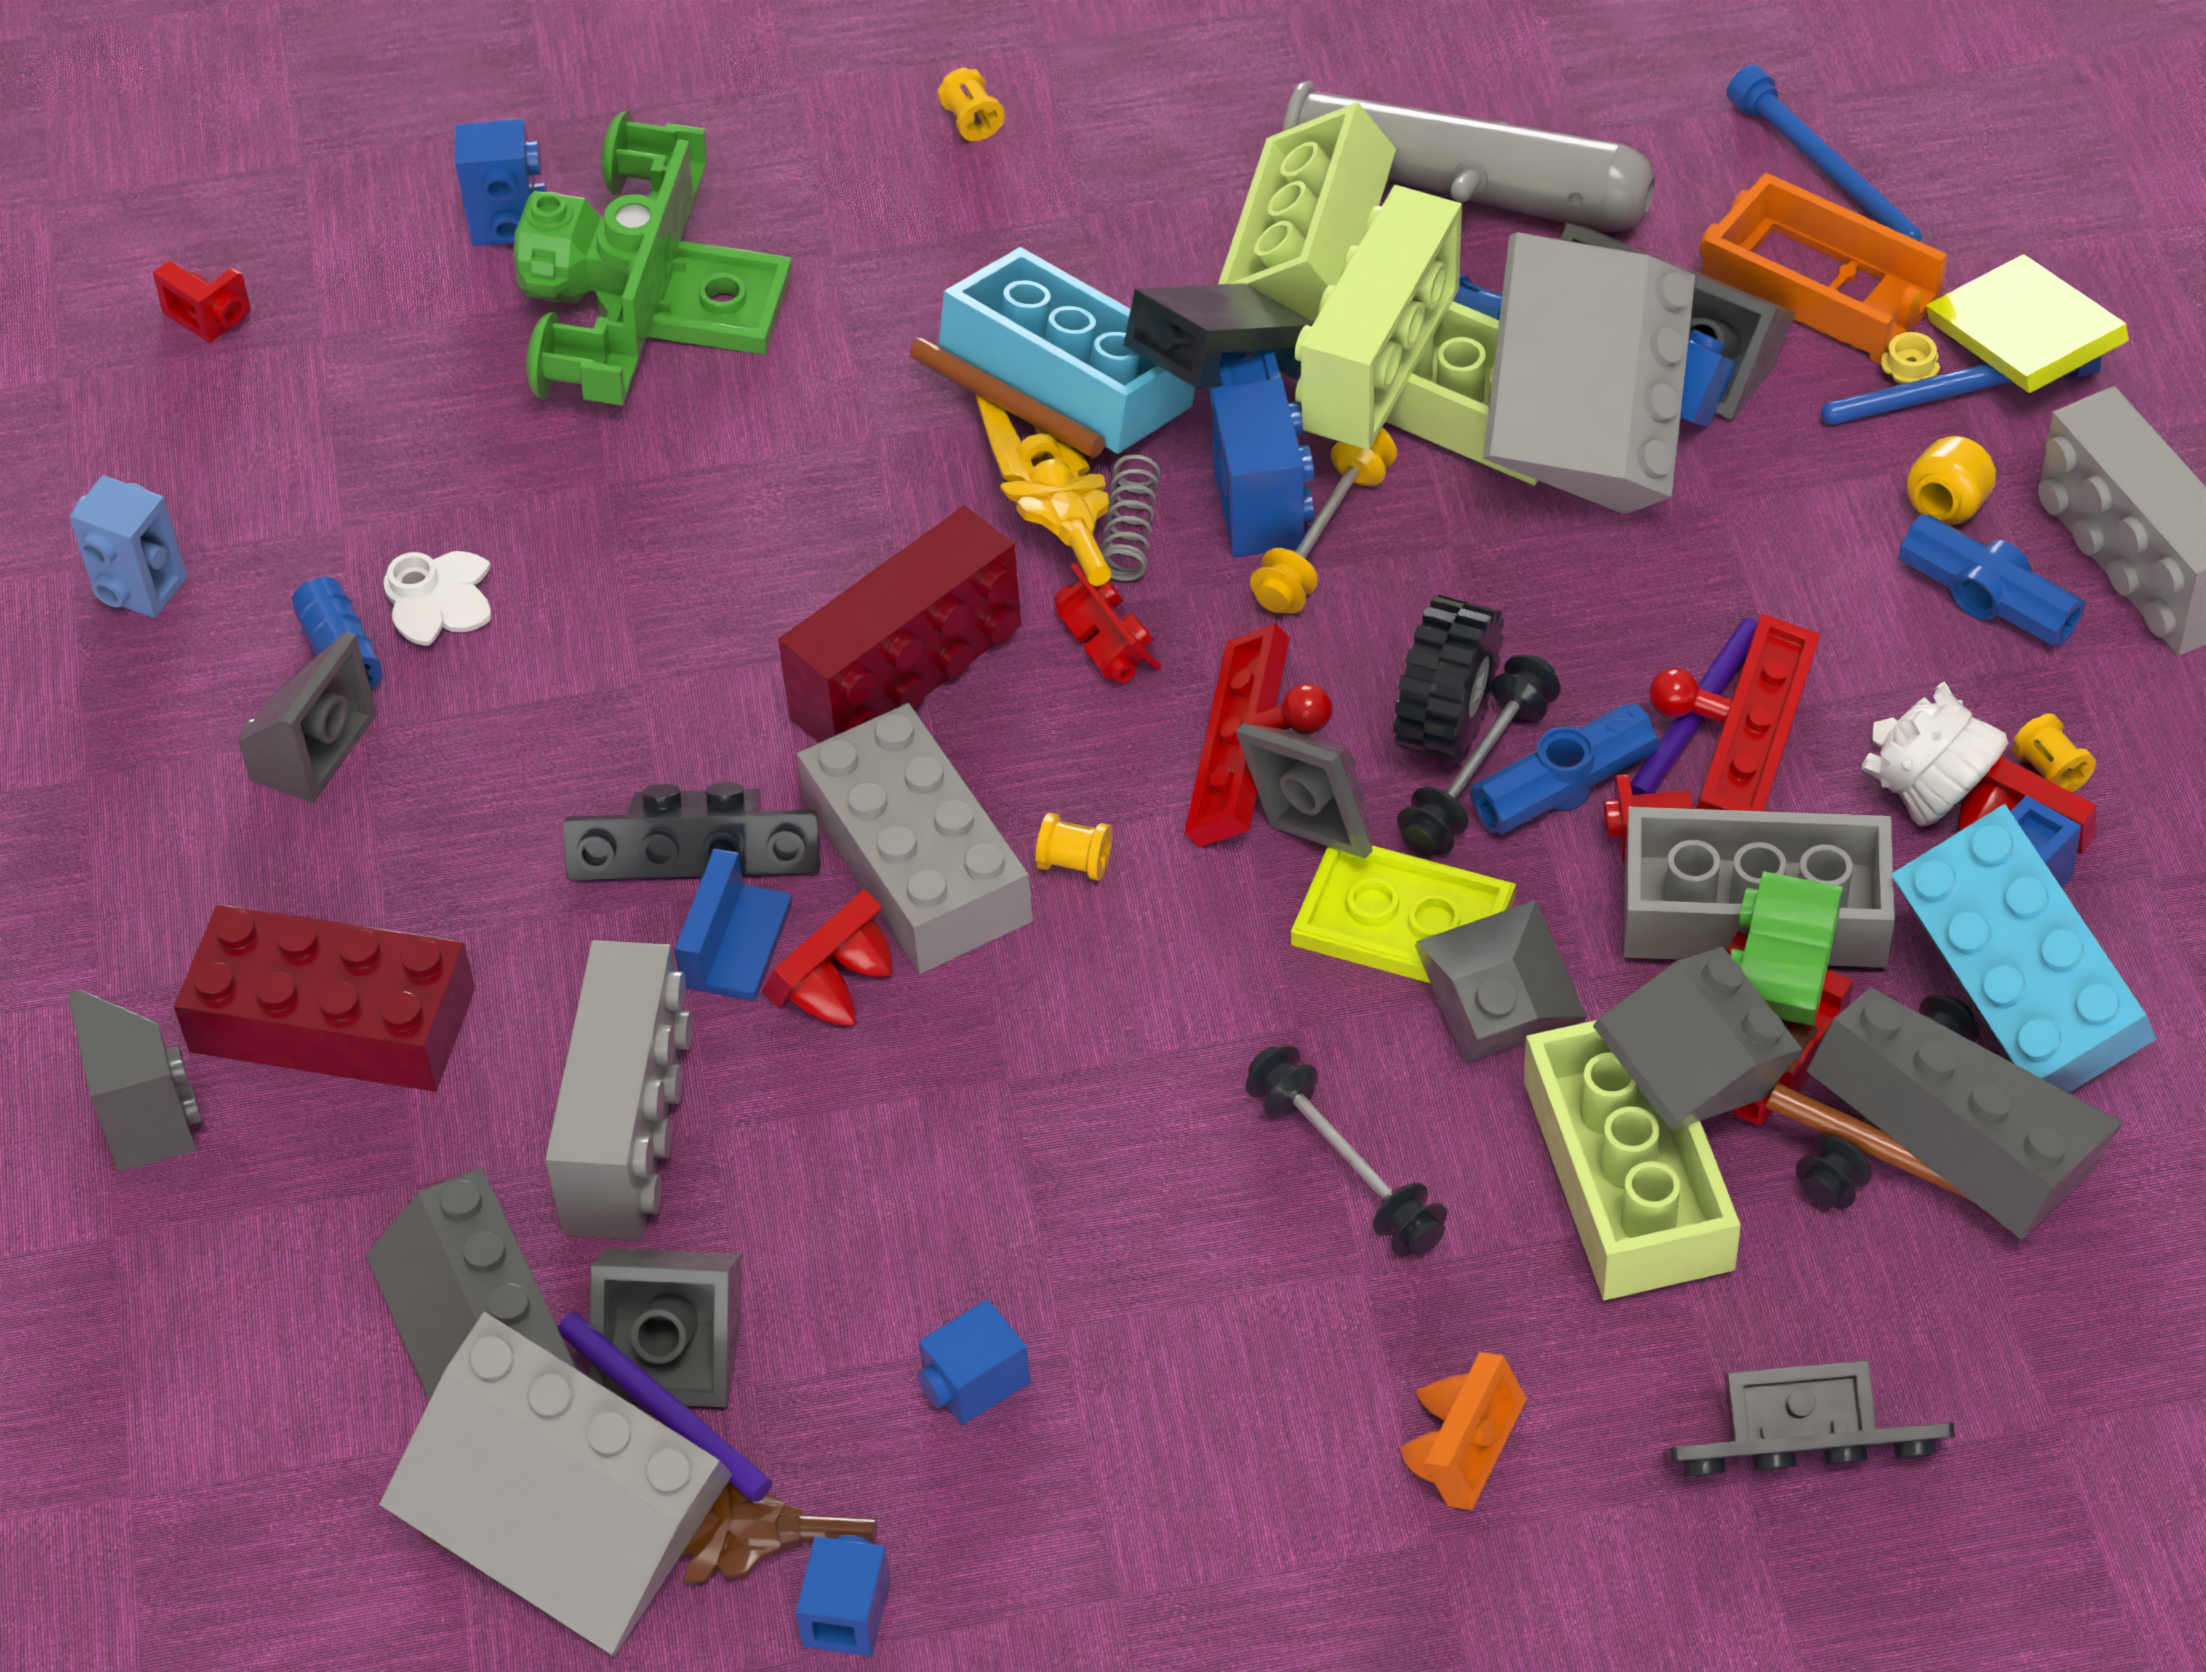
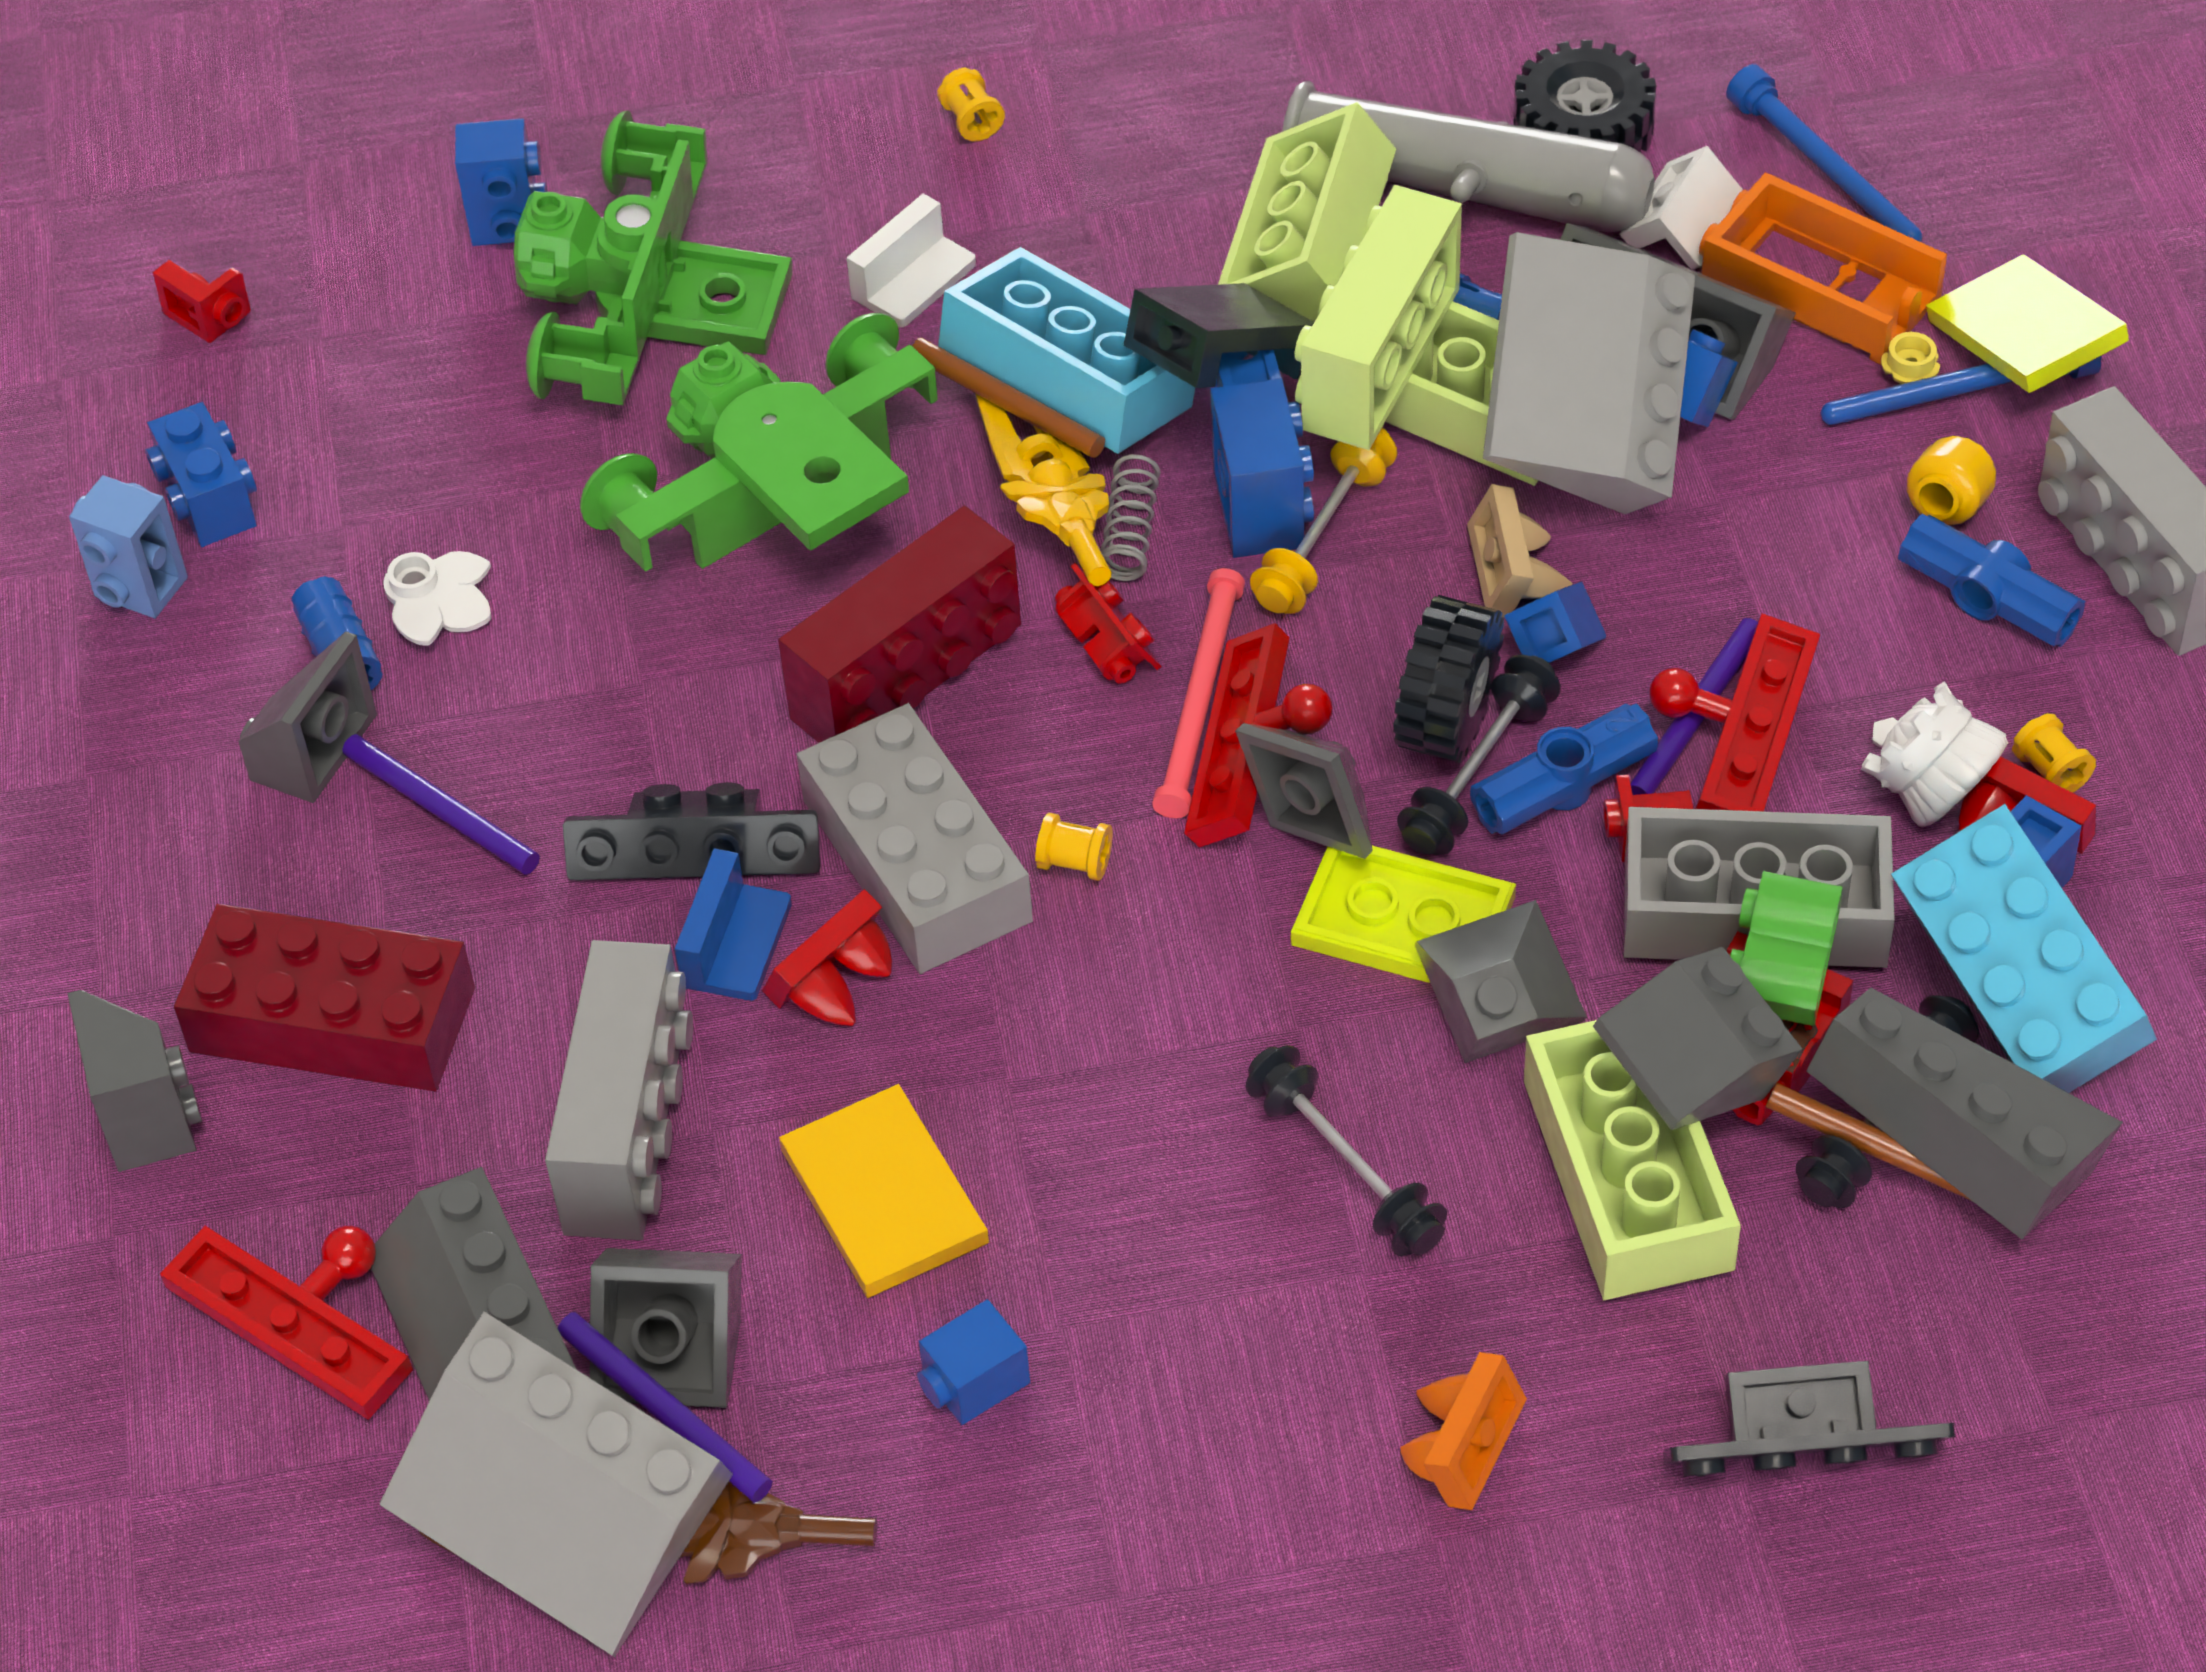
(201, 473): none -> blue brick
(293, 1319): none -> red plate
(441, 804): none -> dark purple bar
(773, 448): none -> bright green piece
(843, 1595): blue brick -> none
(883, 1190): none -> yellow tile
(907, 263): none -> white panel
(1173, 798): none -> coral bar
(1501, 548): none -> tan tile
(1556, 624): none -> blue panel
(1588, 94): none -> black wheel
(1684, 203): none -> white panel

